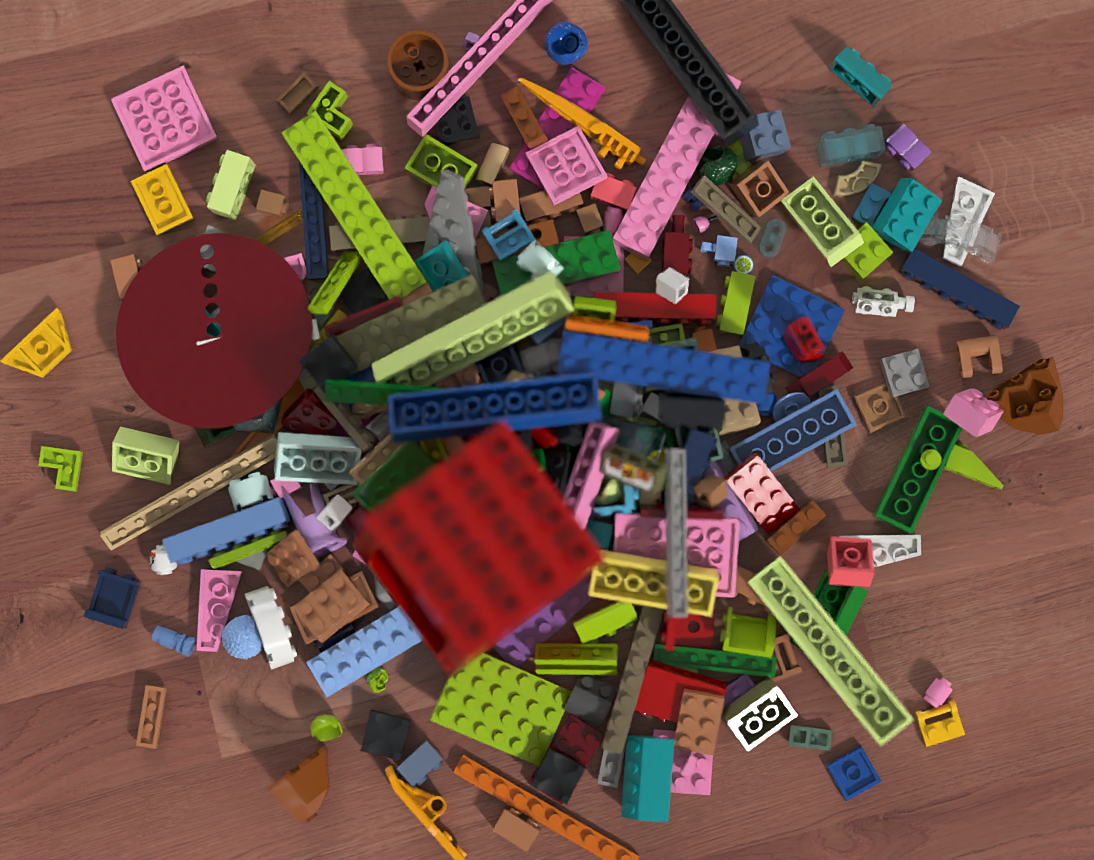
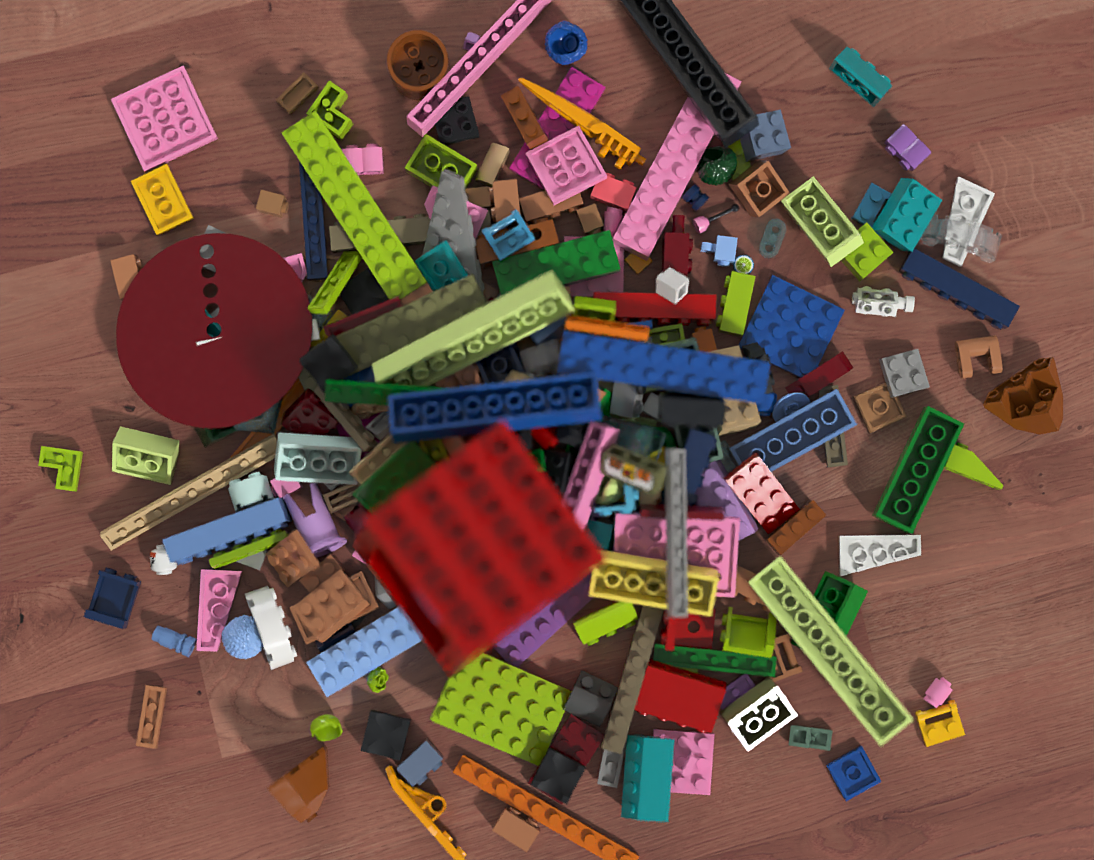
(41, 347): yellow wing -> none
(230, 185): yellowish green brick -> none
(280, 228): clear yellow axle -> none
(334, 512): white brick -> none
(538, 261): light aqua brick -> none
(576, 659): lime brick -> none
(698, 722): nougat plate -> none
(711, 491): medium nougat brick -> none
(726, 209): dark tan plate -> none
(803, 341): red hips -> none
(850, 145): clear light blue brick -> none
(850, 561): coral brick -> none
(858, 181): tan tile -> none
(930, 459): lime plate -> none
(973, 412): bright pink brick -> none

